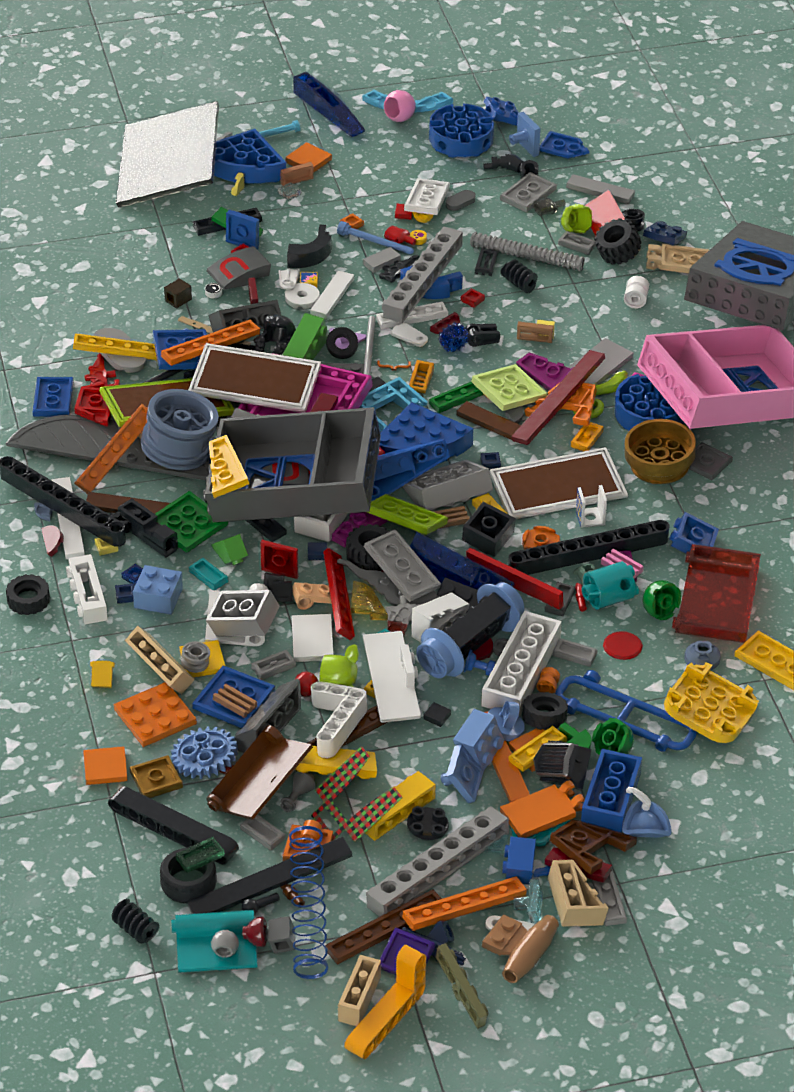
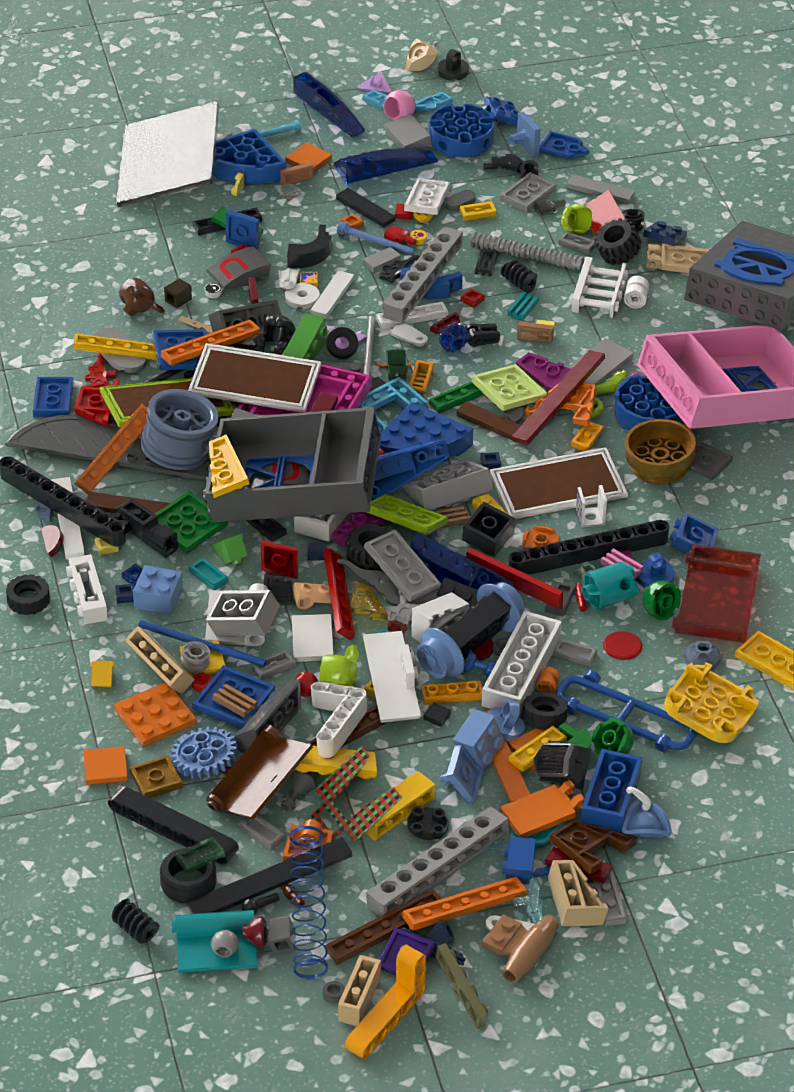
(138, 297): none -> reddish brown piece
(200, 681): none -> red tile
(212, 646): none -> blue piece
(333, 991): none -> dark grey tile
(365, 207): none -> black tile
(376, 83): none -> lavender piece
(381, 162): none -> clear blue wedge
(396, 363): none -> dark green brick
(408, 133): none -> light grey container
(421, 55): none -> tan hat
(451, 692): none -> light orange tile
(453, 66): none -> pearl dark grey tile
(478, 211): none -> yellow tile
(520, 304): none -> teal tile
(586, 279): none -> white fence
(655, 569): none -> blue tile

